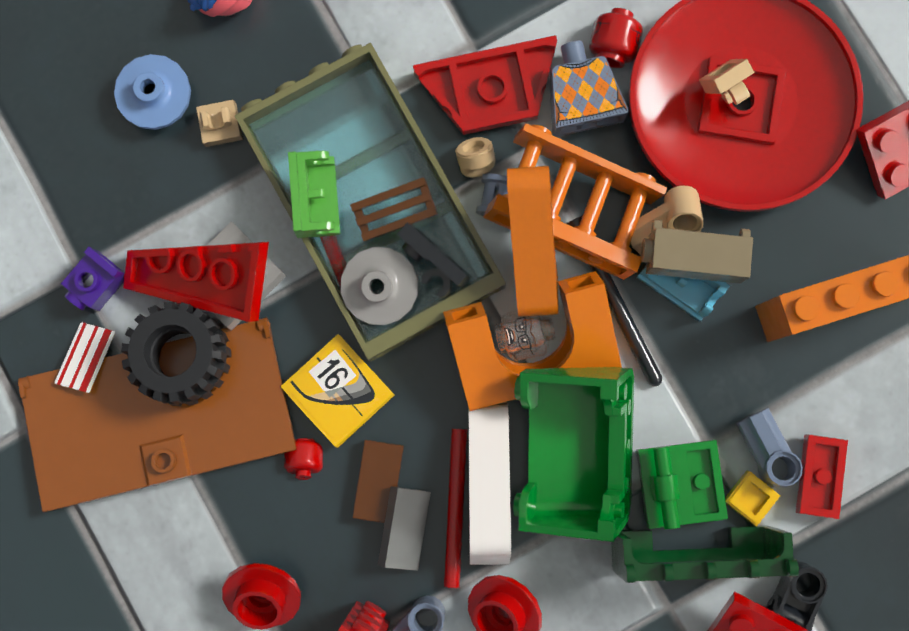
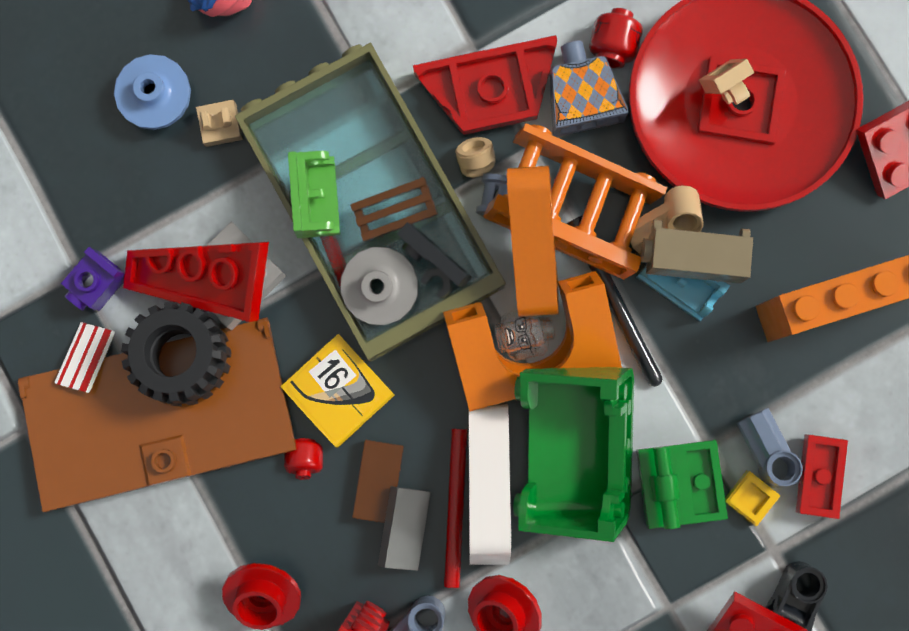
(751, 554): dark green hinge -> none

